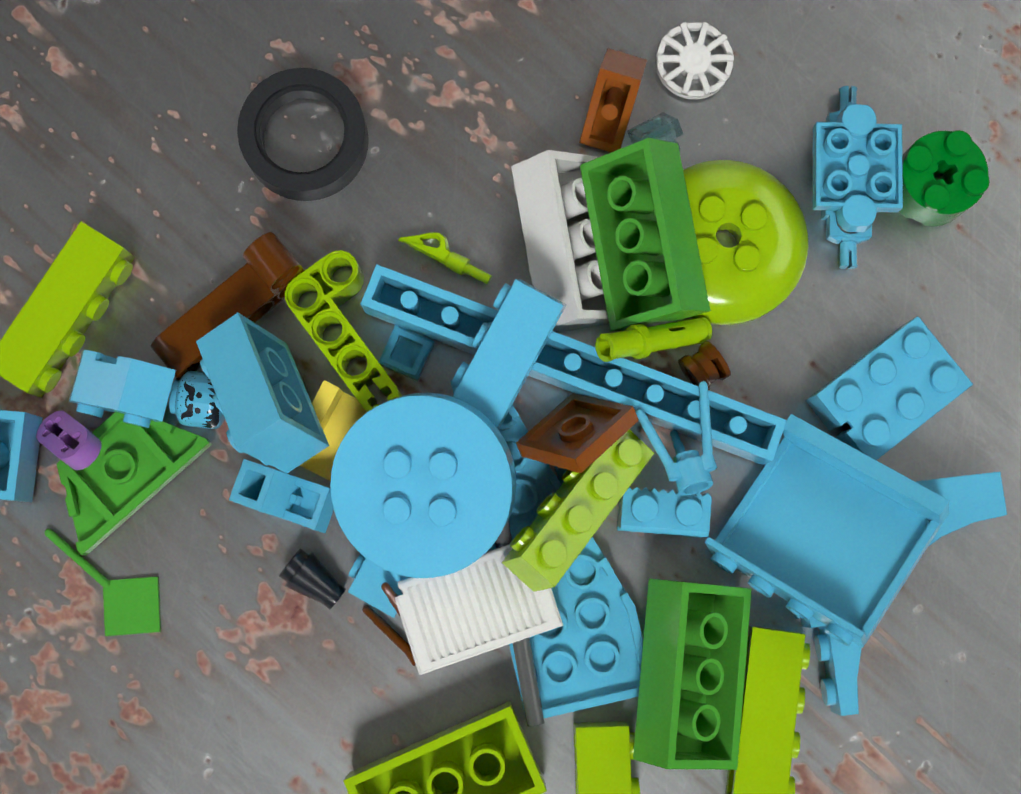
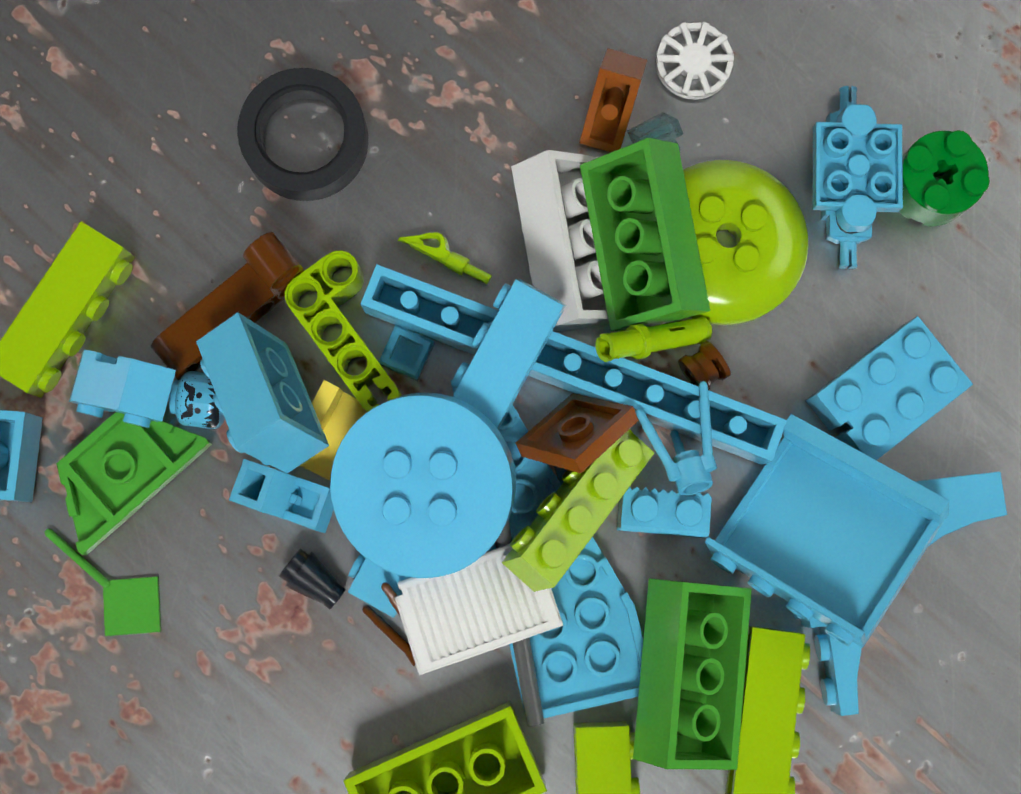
(69, 440): medium lavender beam -> none

